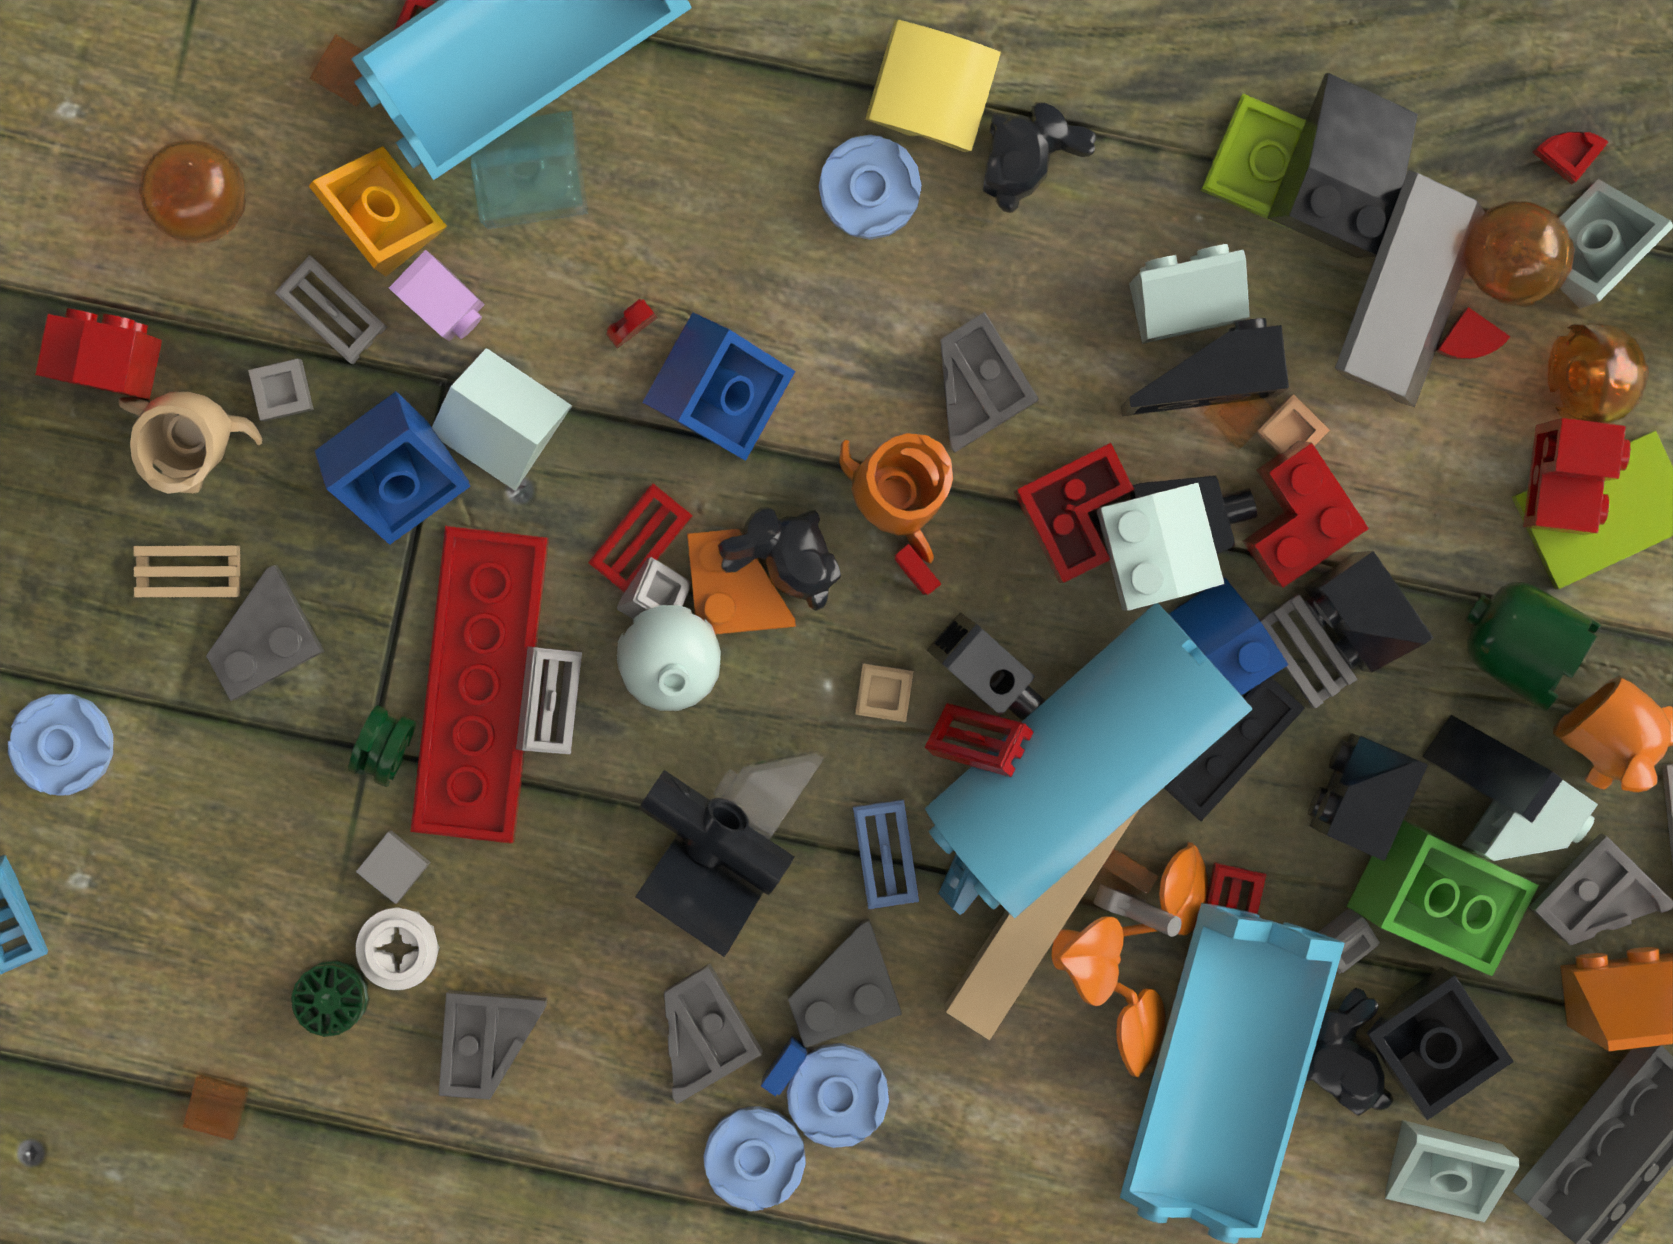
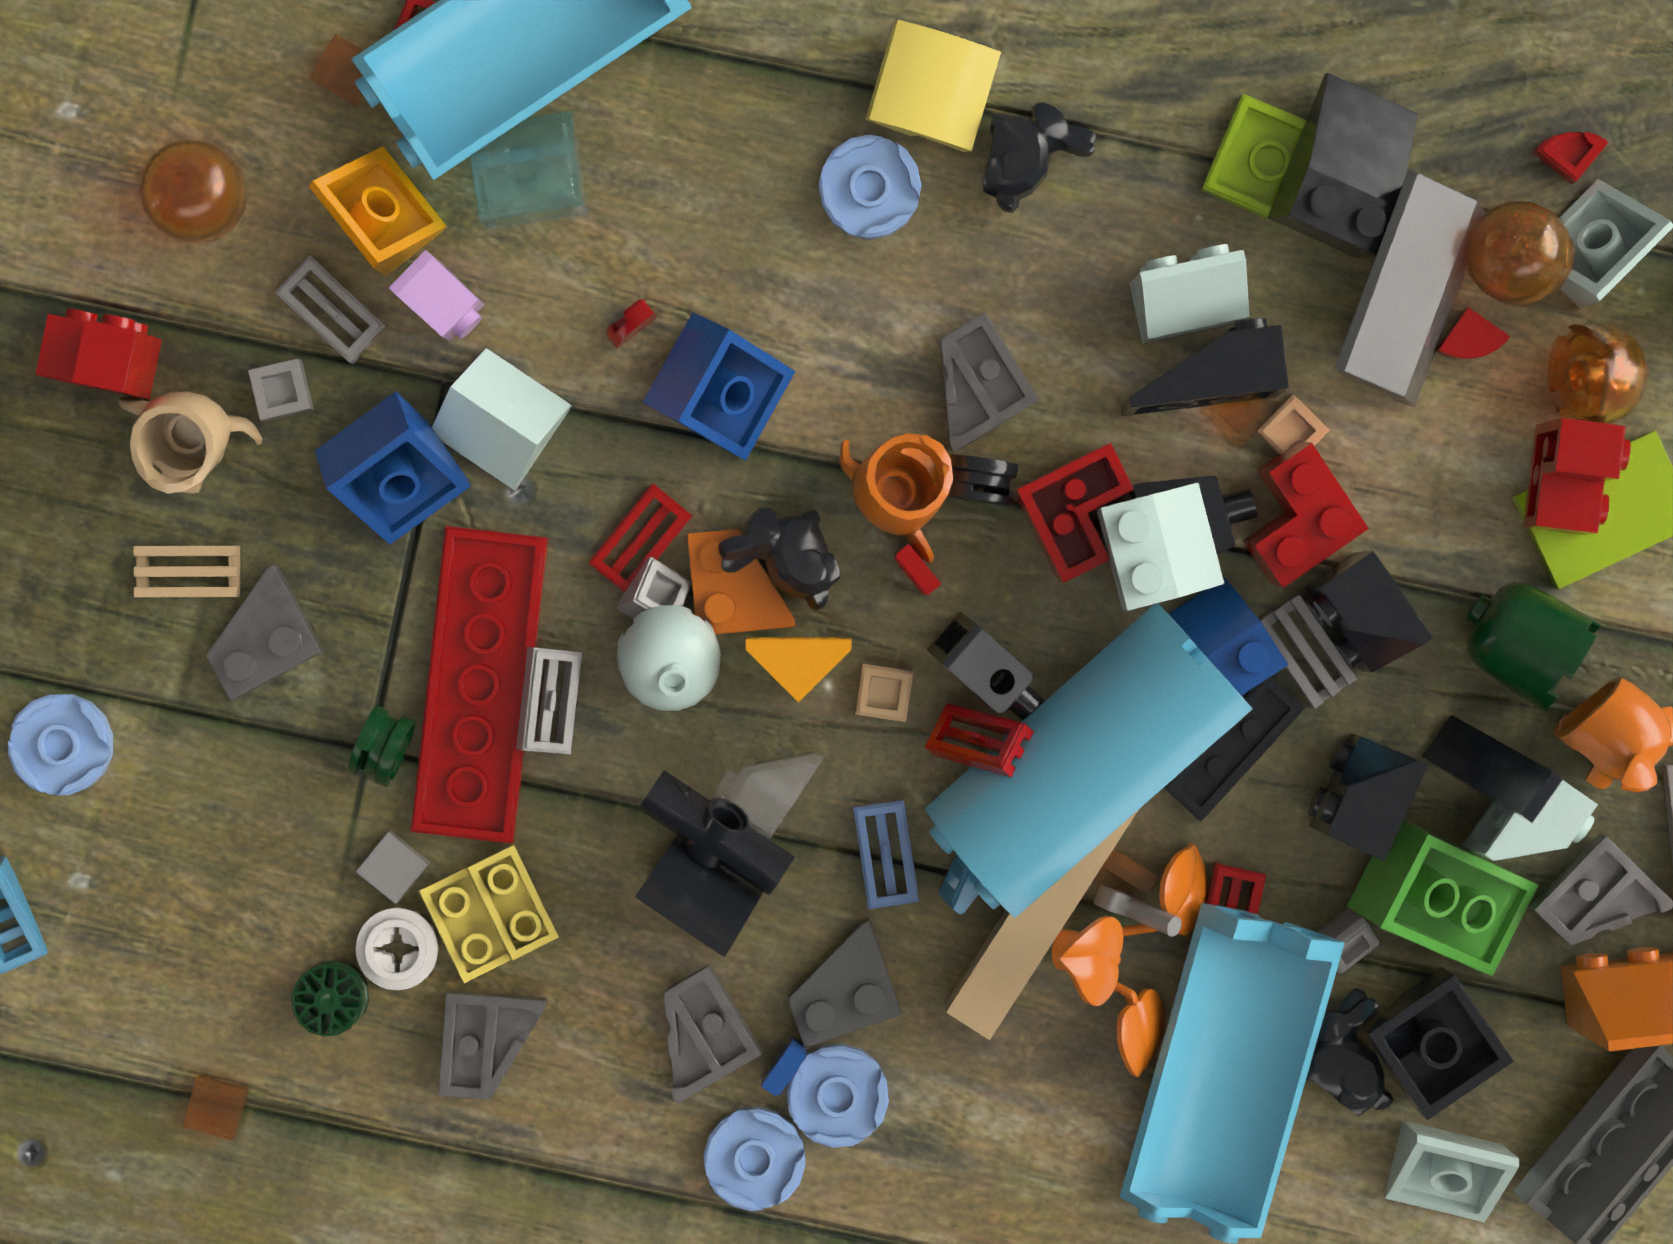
(488, 914): none -> light yellow slope
(798, 661): none -> light orange slope
(982, 473): none -> black wheel

